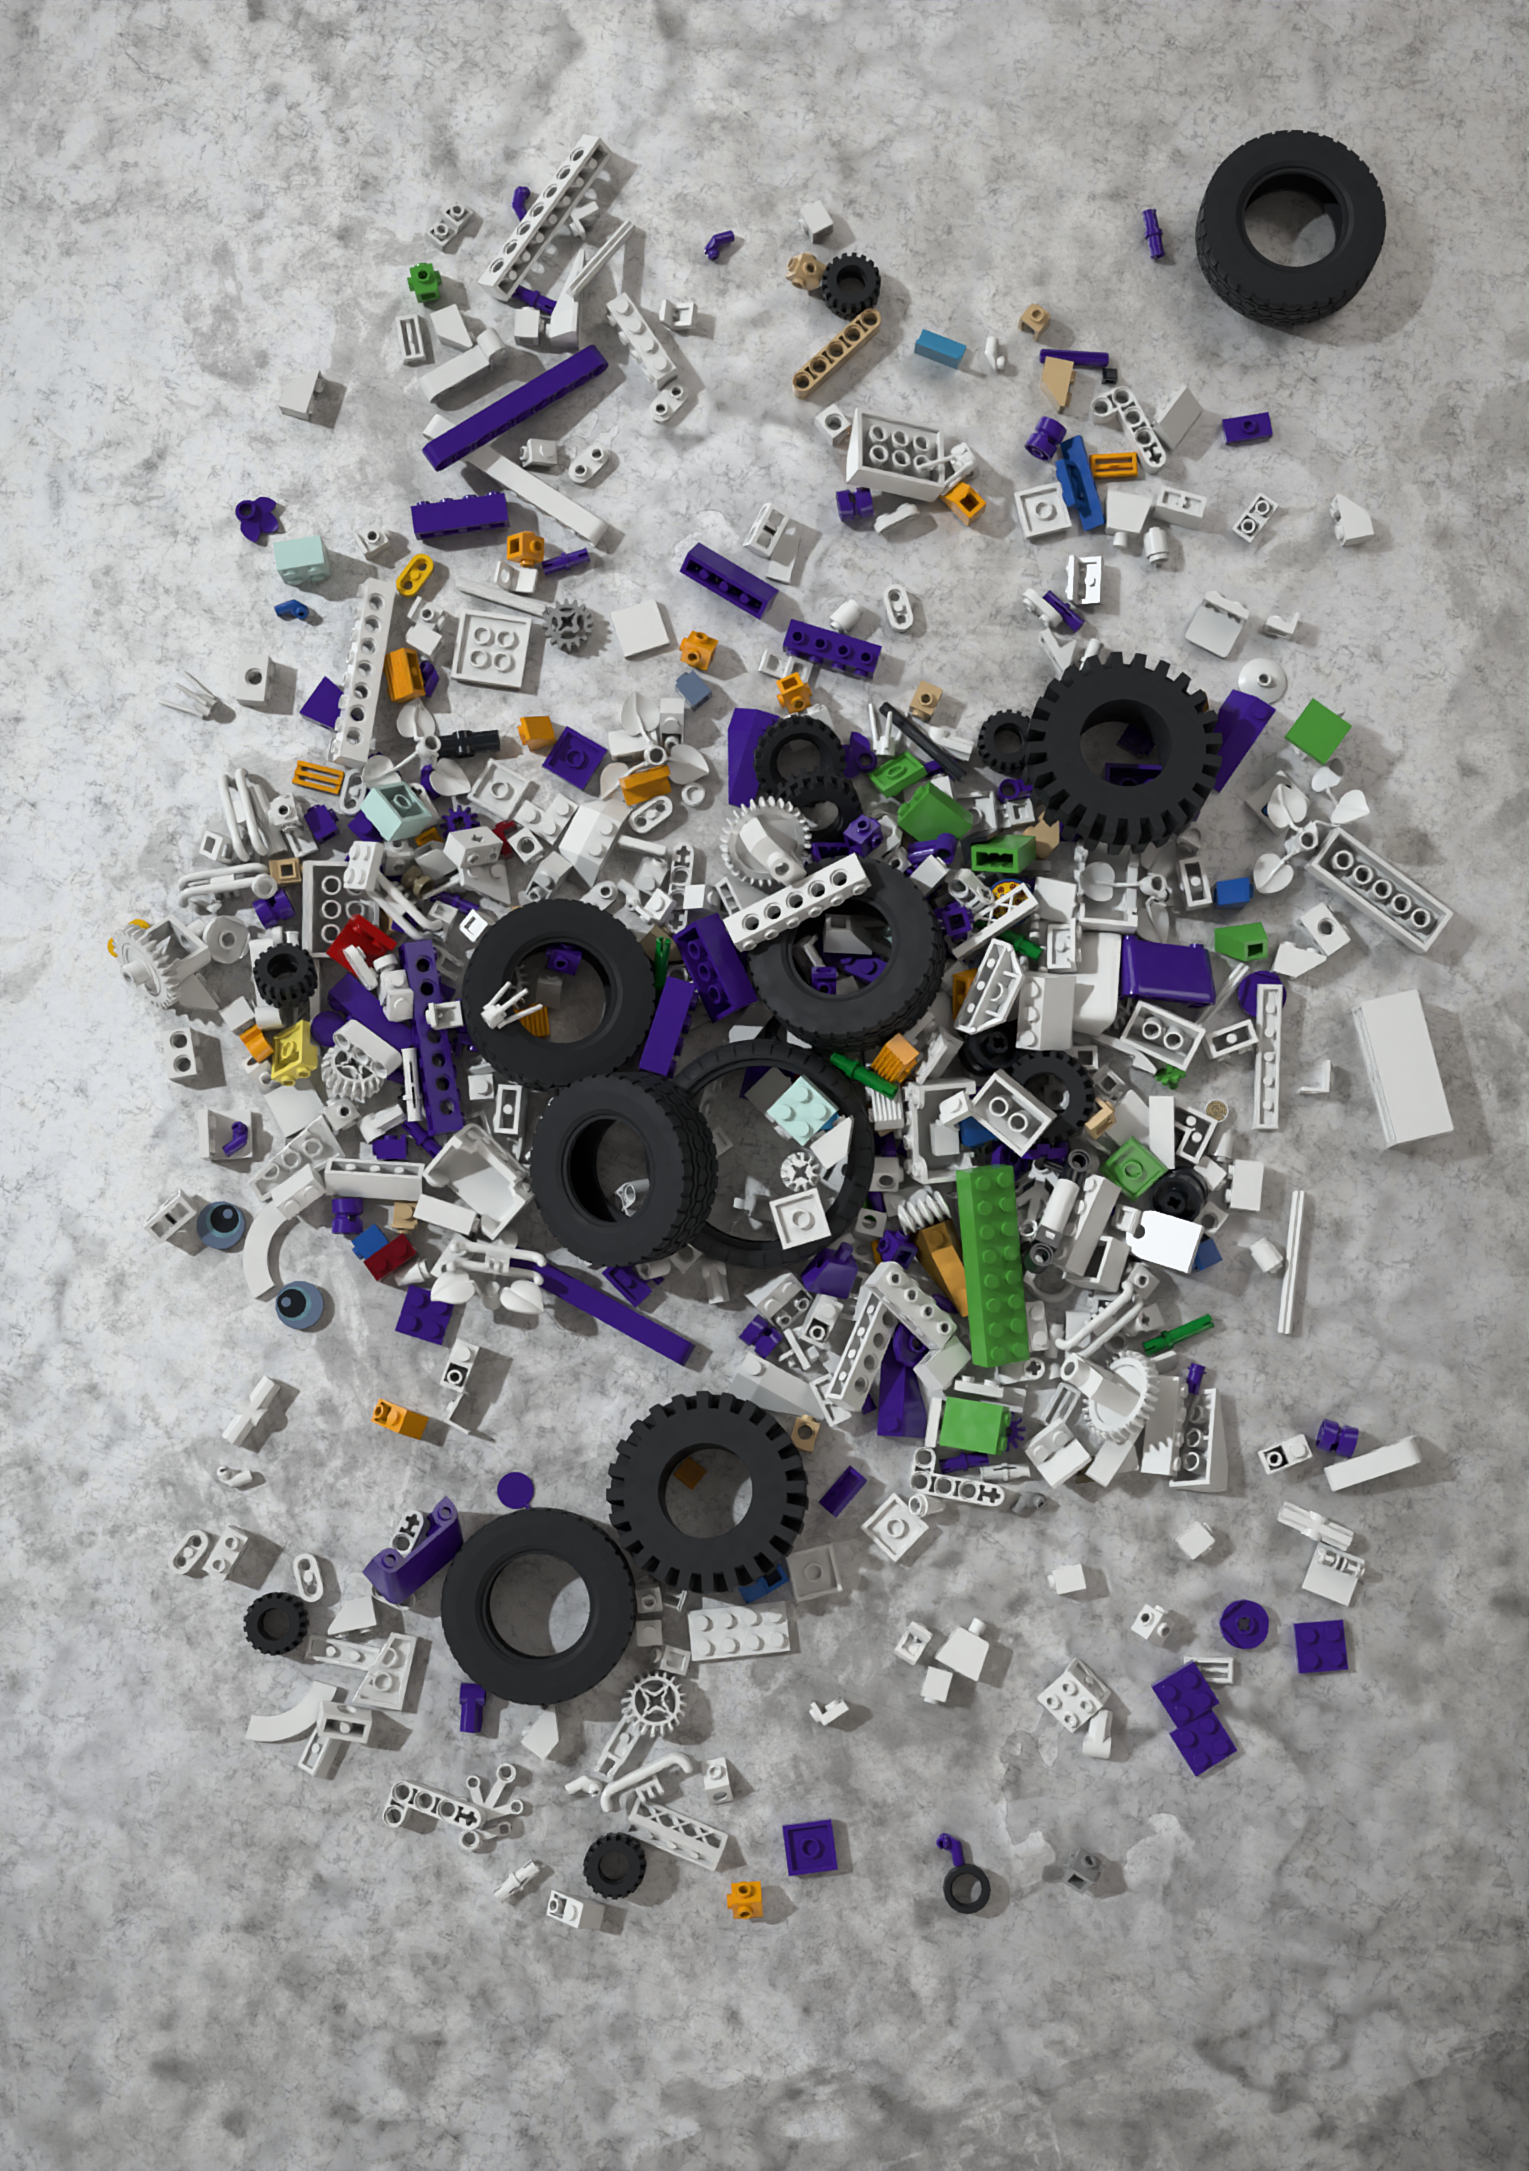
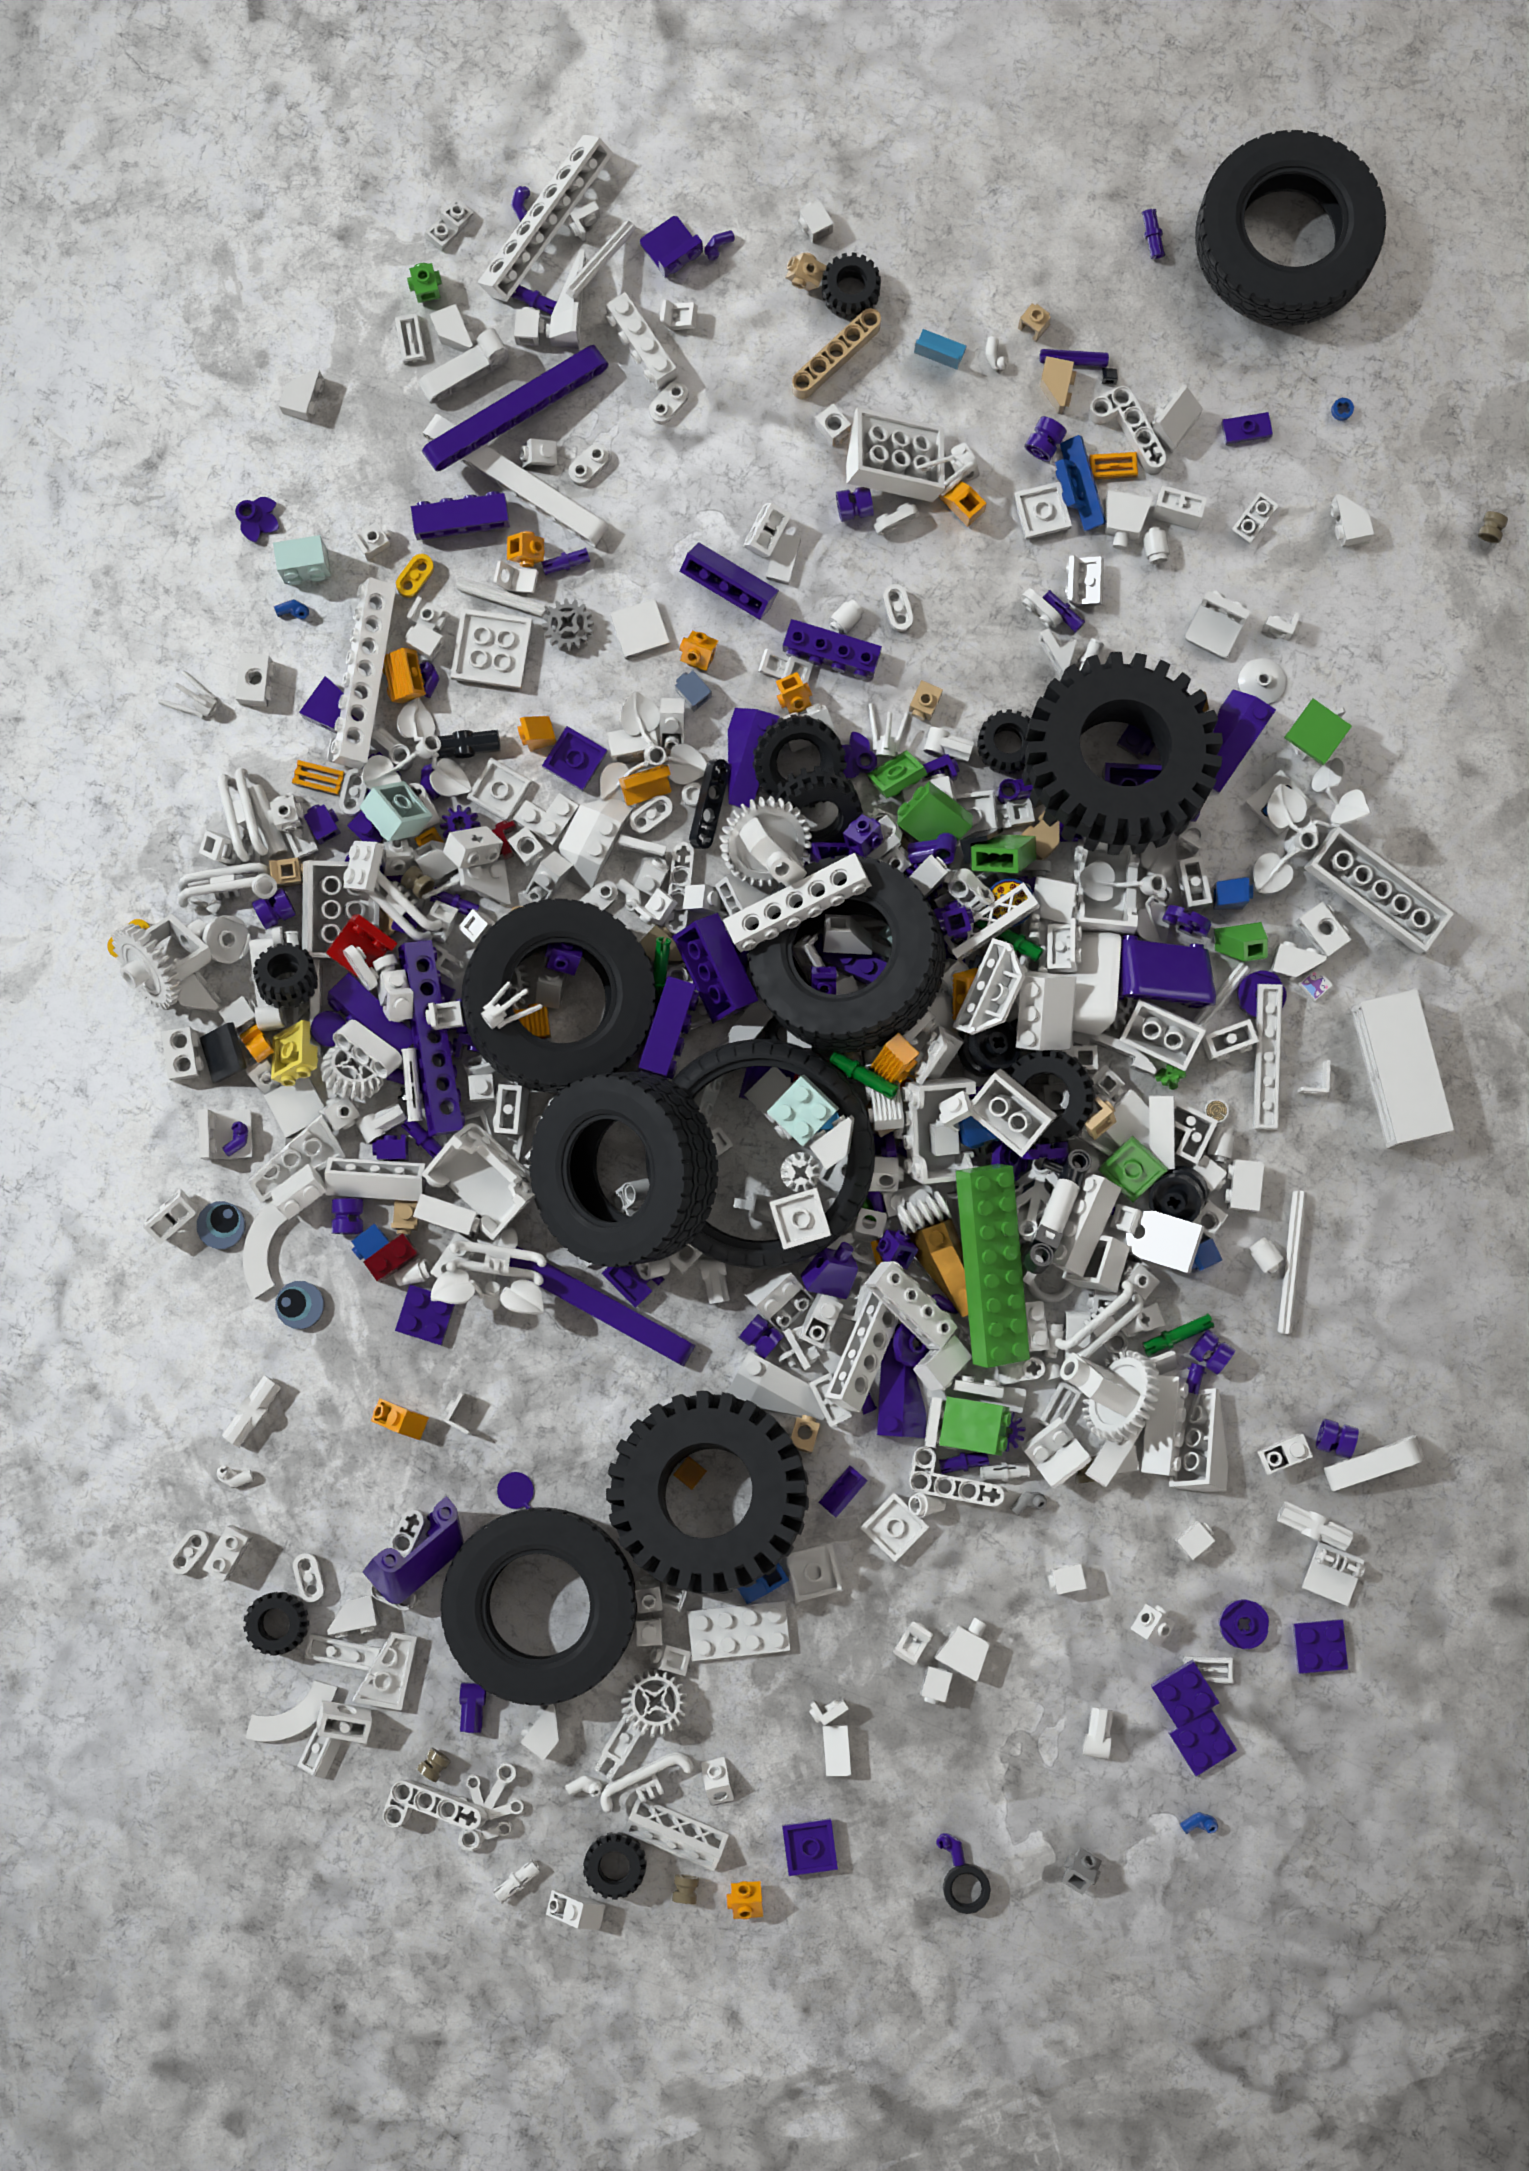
(223, 1052): none -> black tile
(390, 747): none -> white piece
(433, 1764): none -> dark tan wheel
(460, 1365): white slope -> none
(671, 246): none -> dark purple bracket
(685, 1889): none -> dark tan wheel
(713, 805): none -> black beam
(837, 1750): none -> white slope
(924, 742): black axle -> none
(1074, 1695): white bracket -> none
(1187, 921): none -> dark purple plate
(1200, 1820): none -> blue arm
(1218, 1358): none -> dark purple wheel
(1315, 984): none -> tile
(1344, 416): none -> blue bush
(1493, 526): none -> dark tan wheel

